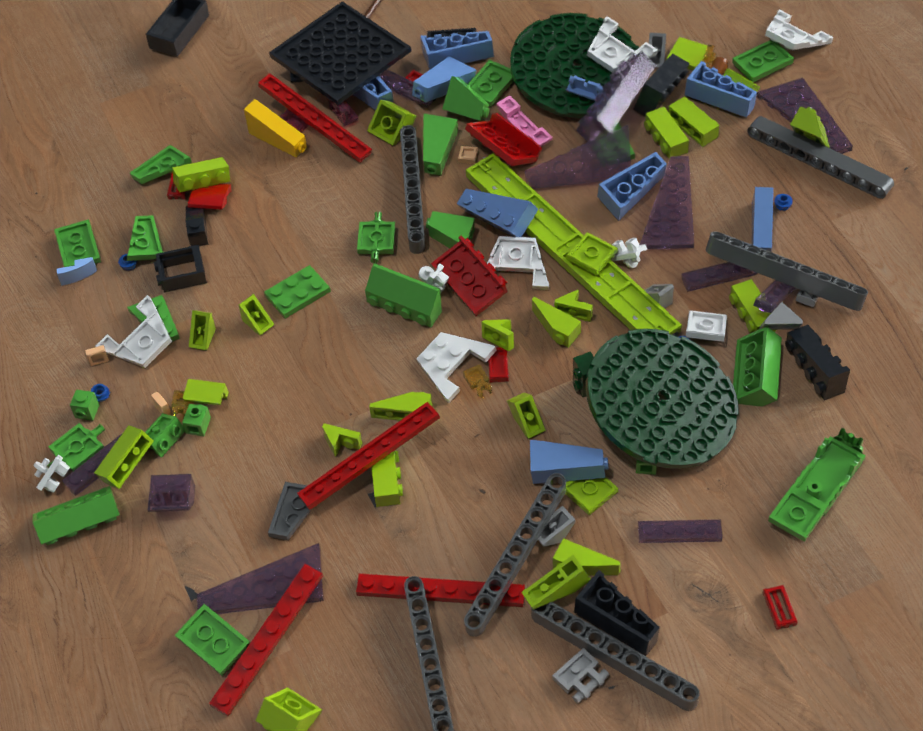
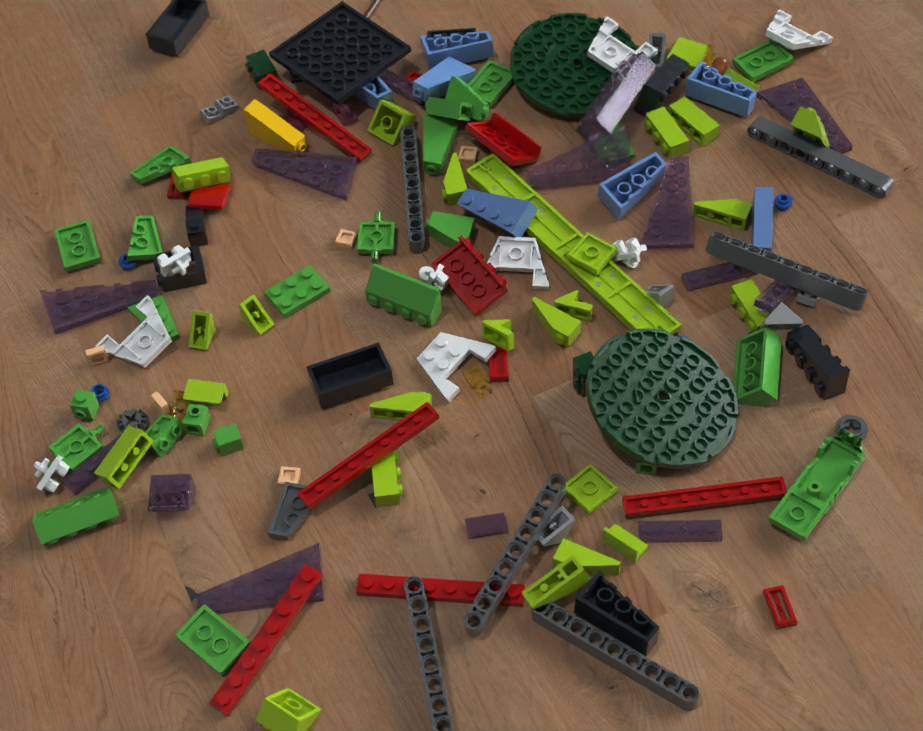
(81, 270): light blue slope -> none
(89, 303): none -> clear purple wing
(140, 417): none -> dark grey gear
(176, 263): none -> white hips
(221, 109): none -> light grey slope
(227, 440): none -> bright green brick
(259, 66): none -> dark green brick
(288, 474): none -> light nougat tile
(319, 171): none -> clear purple wing
(340, 436): lime slope -> none
(346, 239): none -> light nougat tile
(350, 375): none -> black piece
(448, 108): none -> bright green slope
(453, 182): none -> lime slope
(486, 525): none -> tile
(511, 112): bright pink slope -> none
(526, 414): lime slope -> none
(569, 460): medium blue slope -> none
(576, 670): light grey plate -> none
(580, 87): medium blue hinge -> none
(624, 542): none -> lime panel
(704, 497): none -> red plate
(706, 326): white plate -> none
(727, 212): none -> lime slope
(858, 425): none -> dark grey gear

